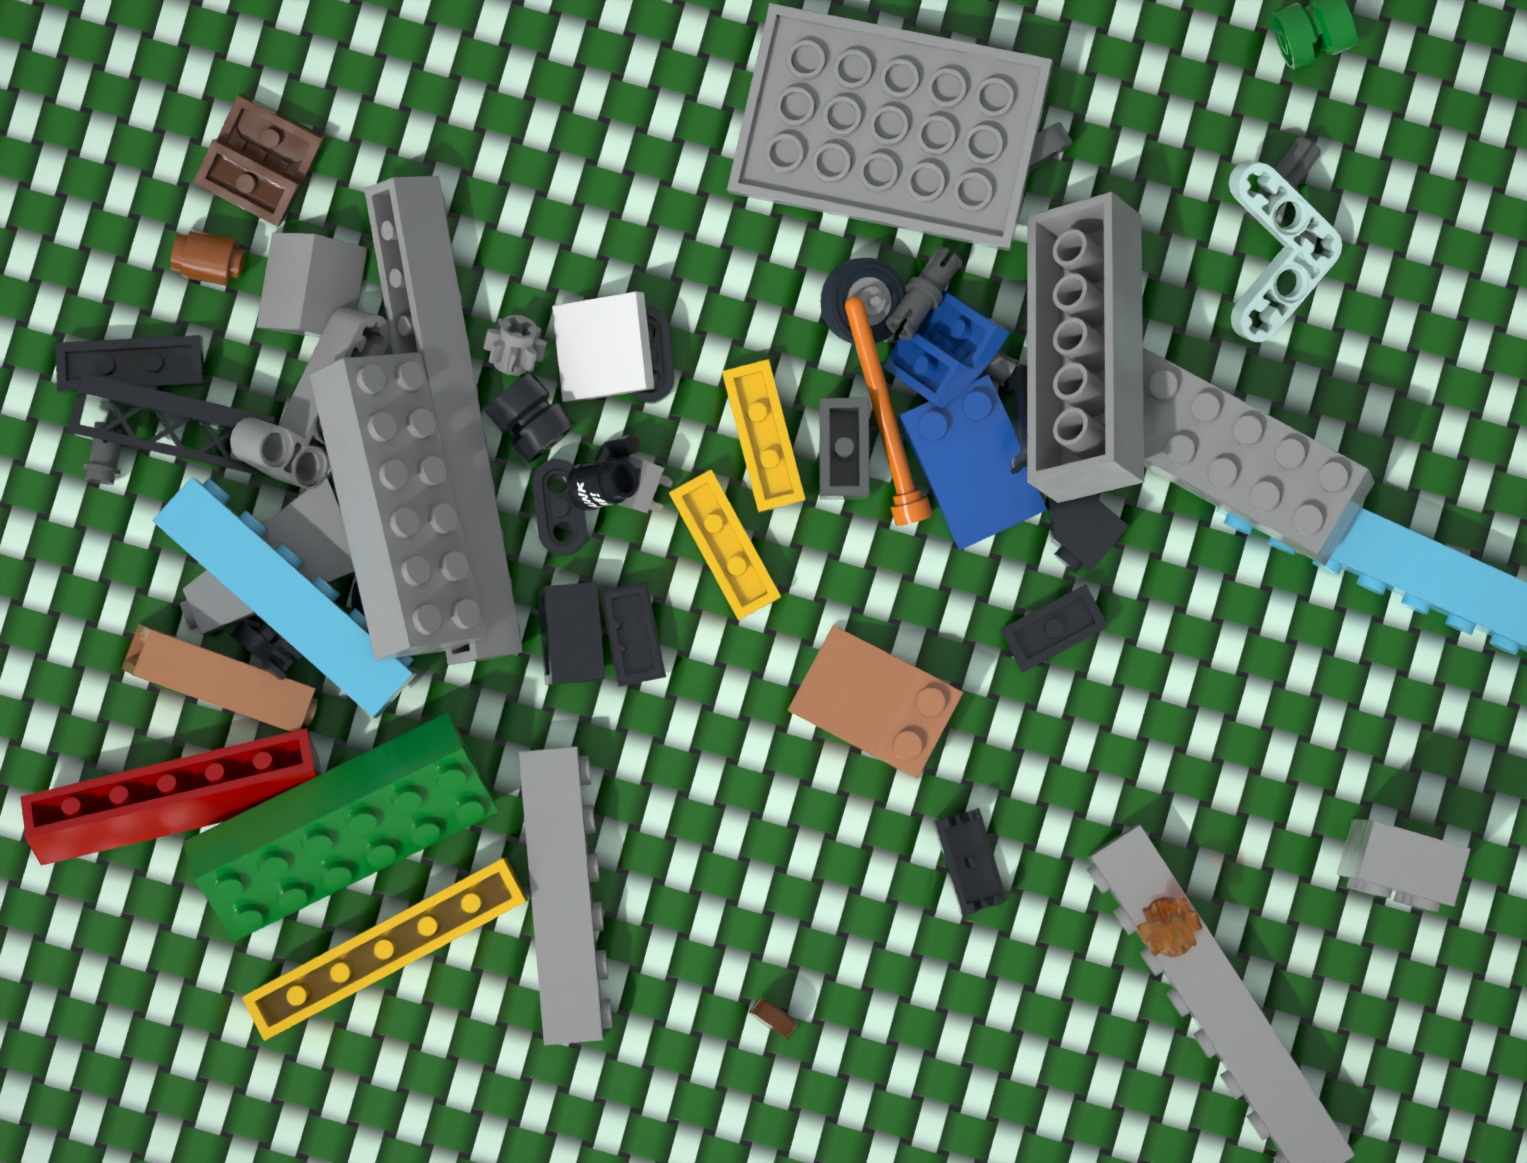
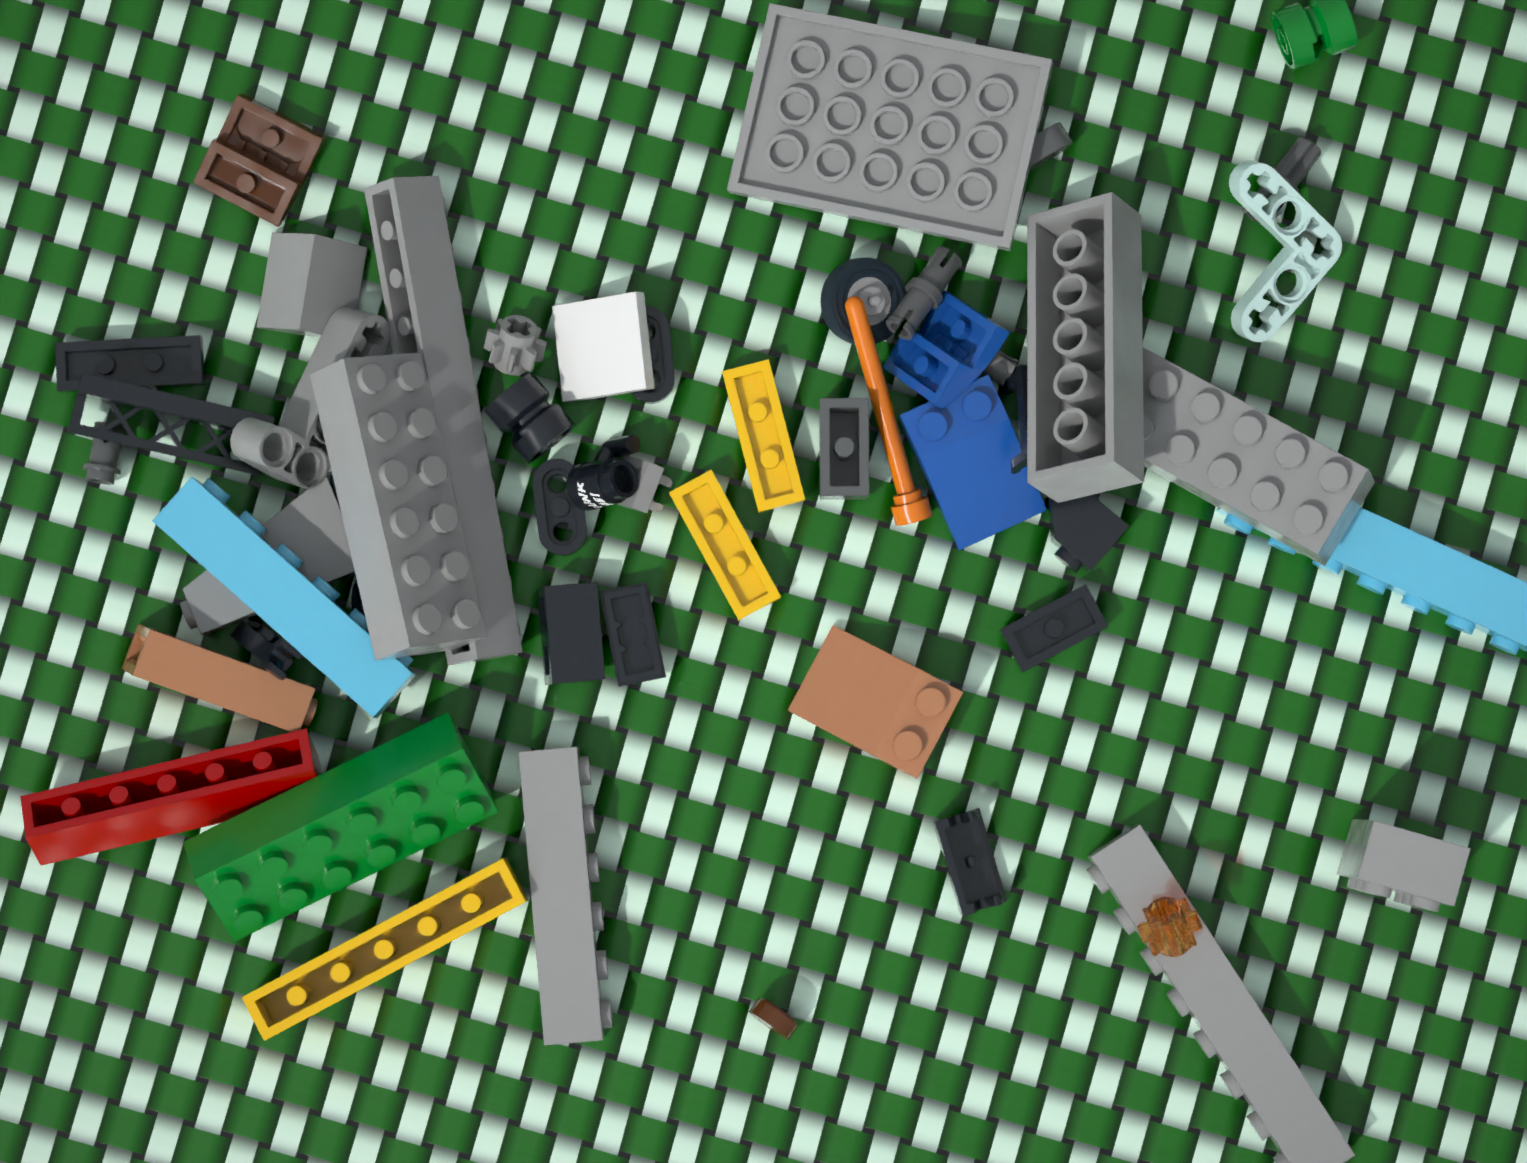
(207, 257): dark orange brick -> none

